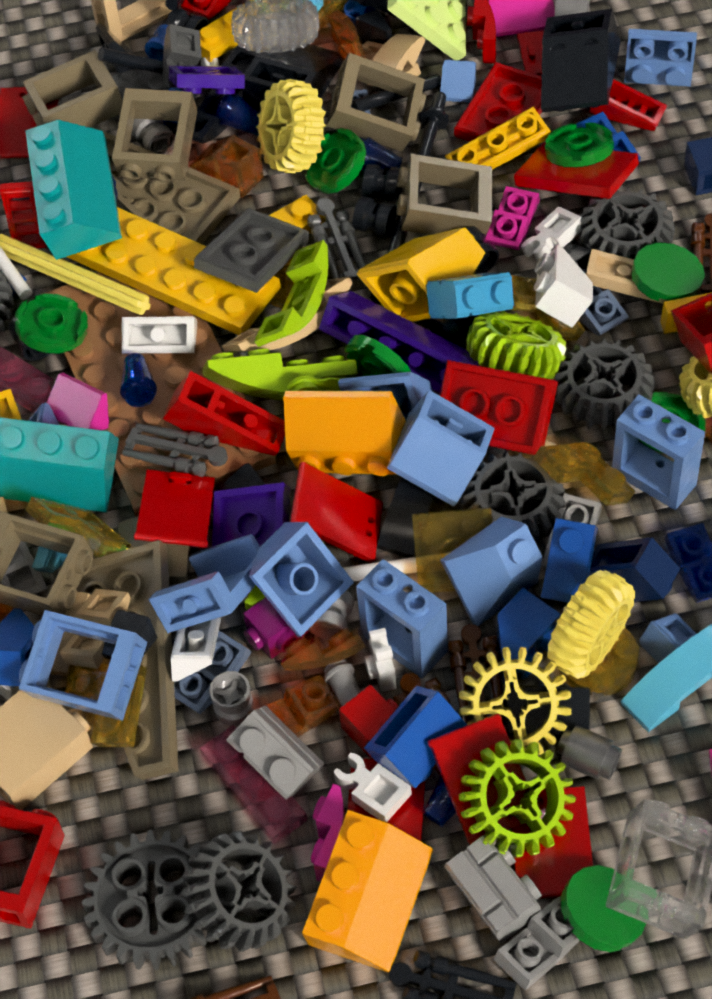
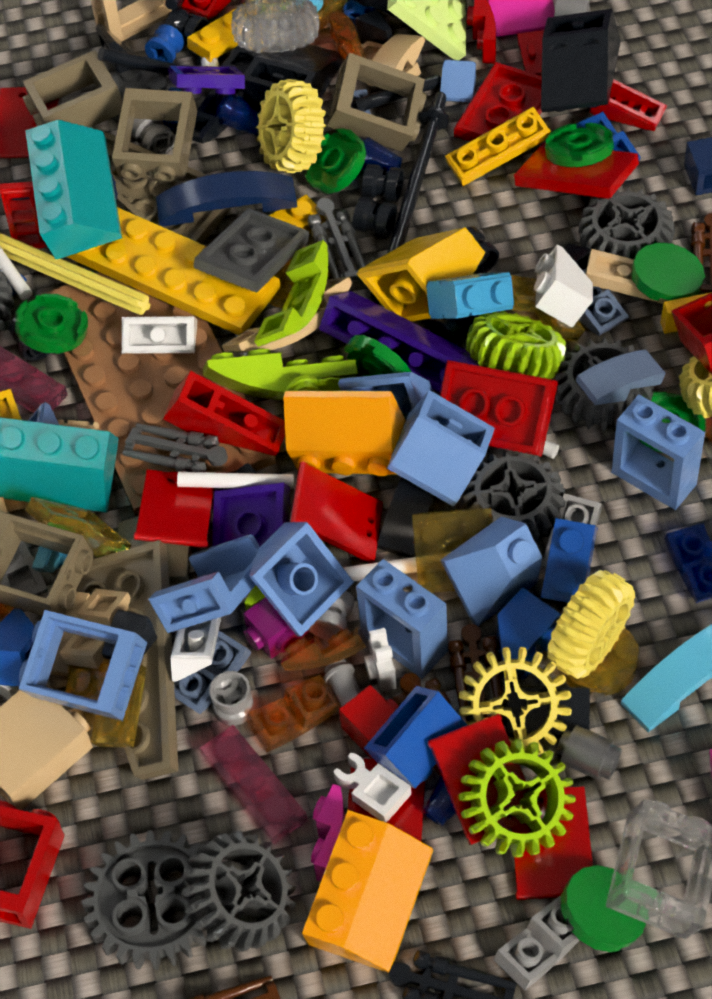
(78, 404): dark pink slope -> none
(137, 382): clear blue cone -> none
(180, 49): dark grey slope -> none
(225, 191): none -> dark blue slope
(230, 480): none -> white bar
(232, 162): clear orange slope -> none
(275, 752): light grey brick -> none
(450, 173): dark tan window -> none
(494, 888): light grey brick -> none
(513, 218): dark pink slope -> none
(555, 229): white plate -> none
(584, 464): clear yellow plate -> none
(615, 377): none -> sand blue slope
(640, 563): dark blue slope -> none
(660, 57): medium blue slope -> none
(665, 636): medium blue slope -> none

